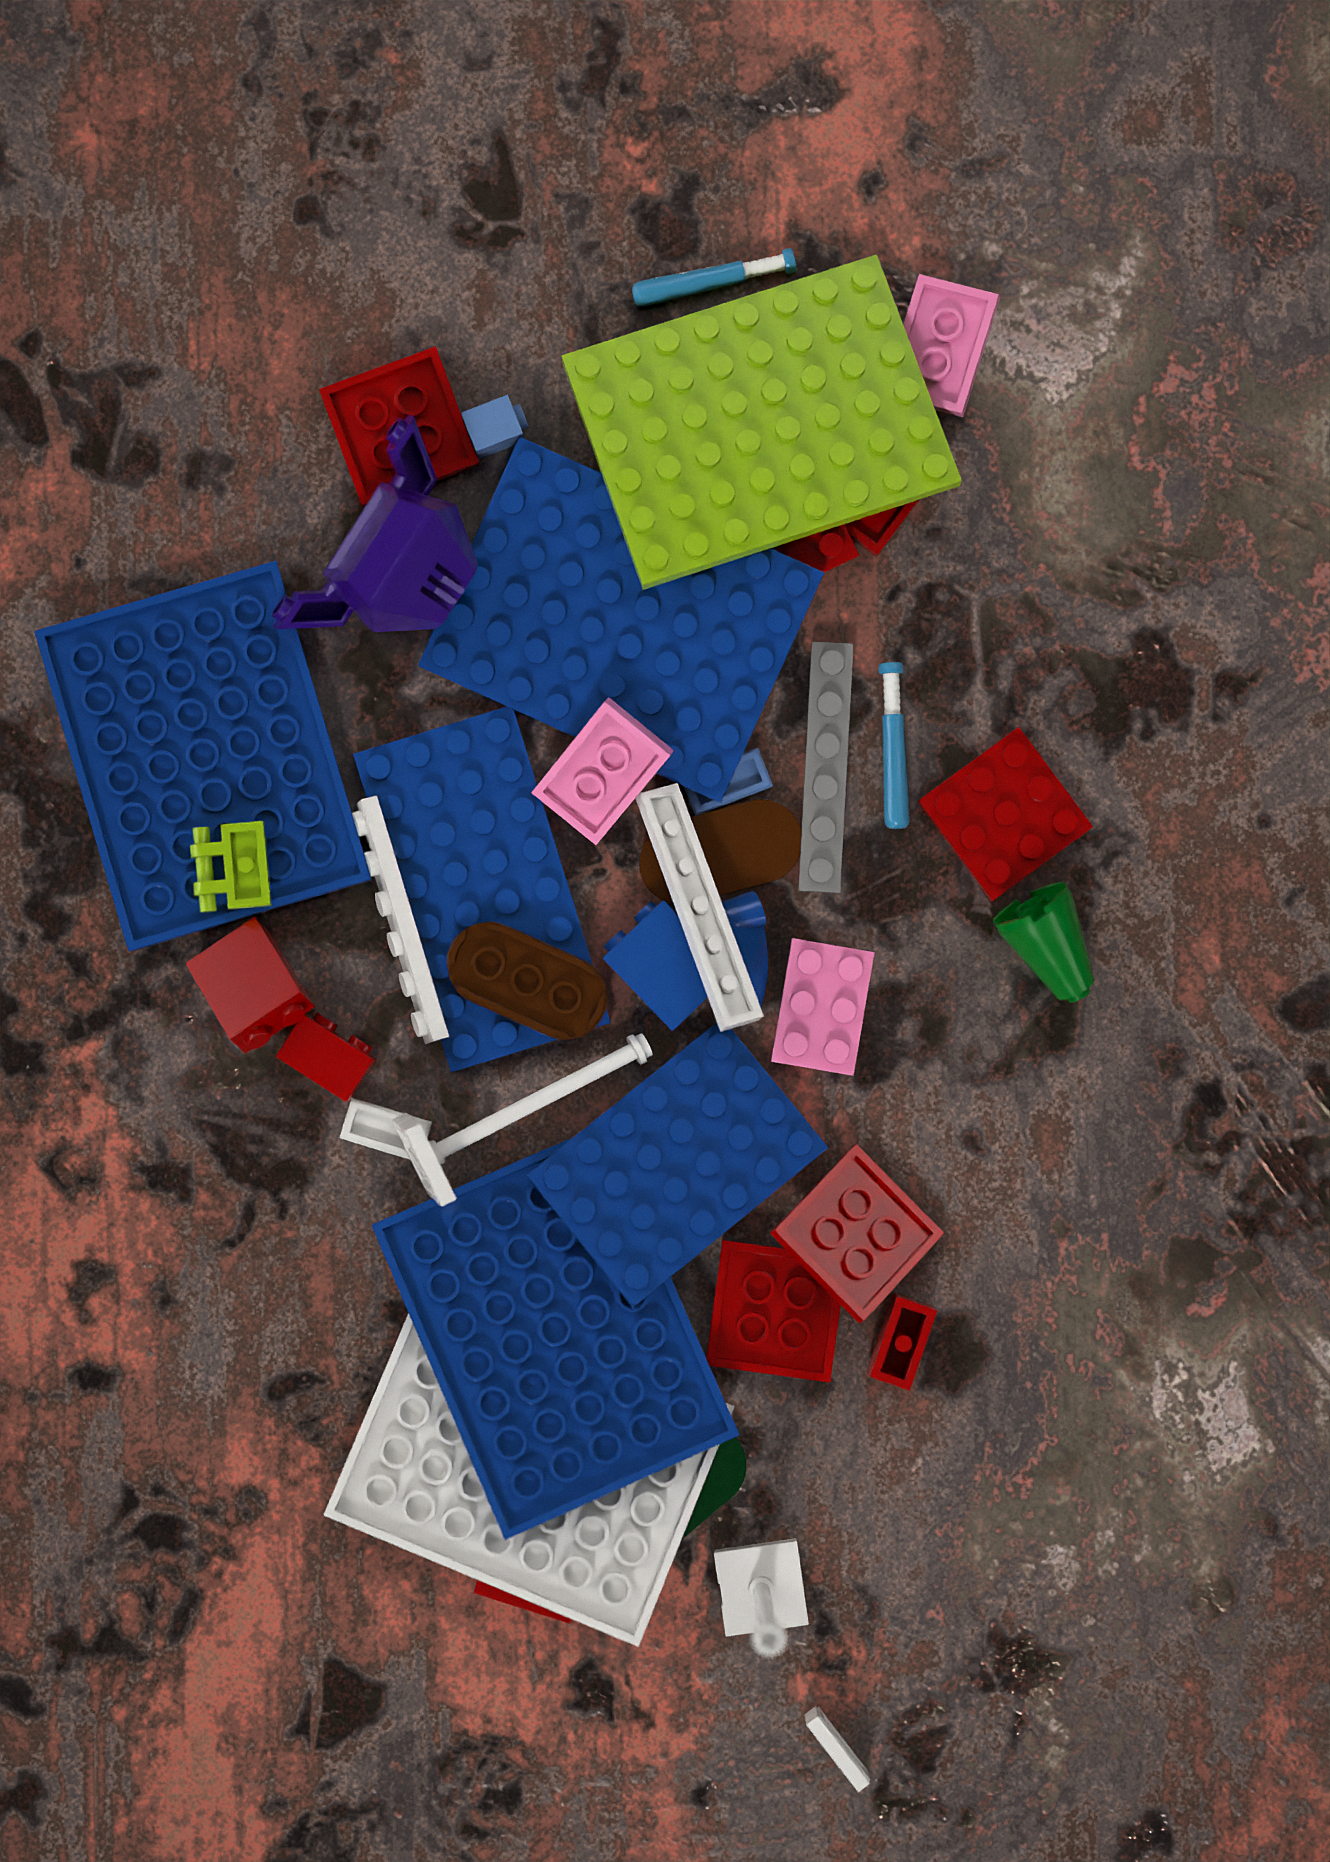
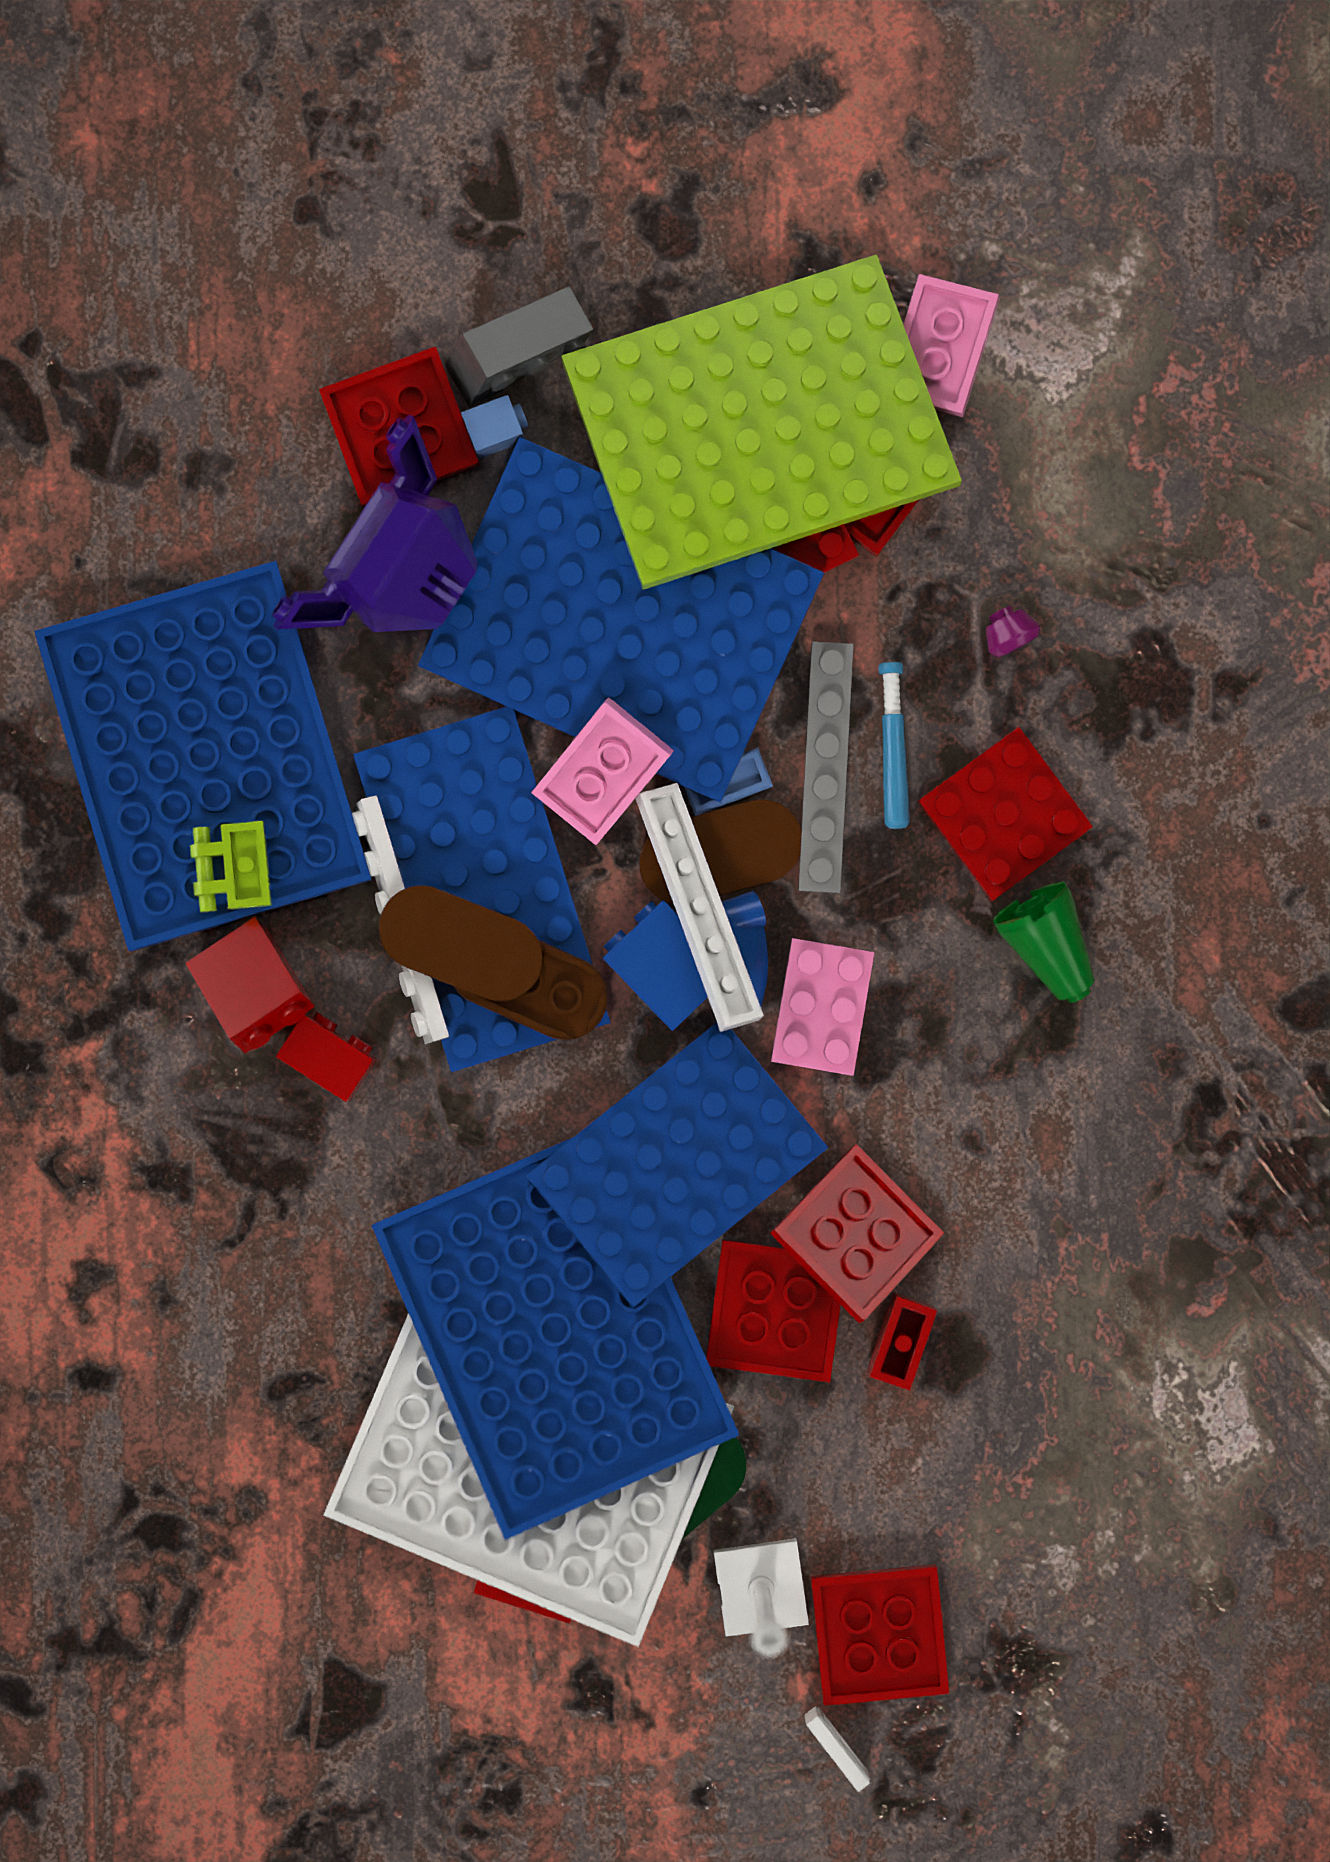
(372, 1127): white tile -> none
(429, 1156): white tile -> none
(460, 943): none -> reddish brown tile
(517, 345): none -> dark grey wedge
(701, 280): dark azure piece -> none
(880, 1634): none -> red plate
(1010, 631): none -> magenta cone

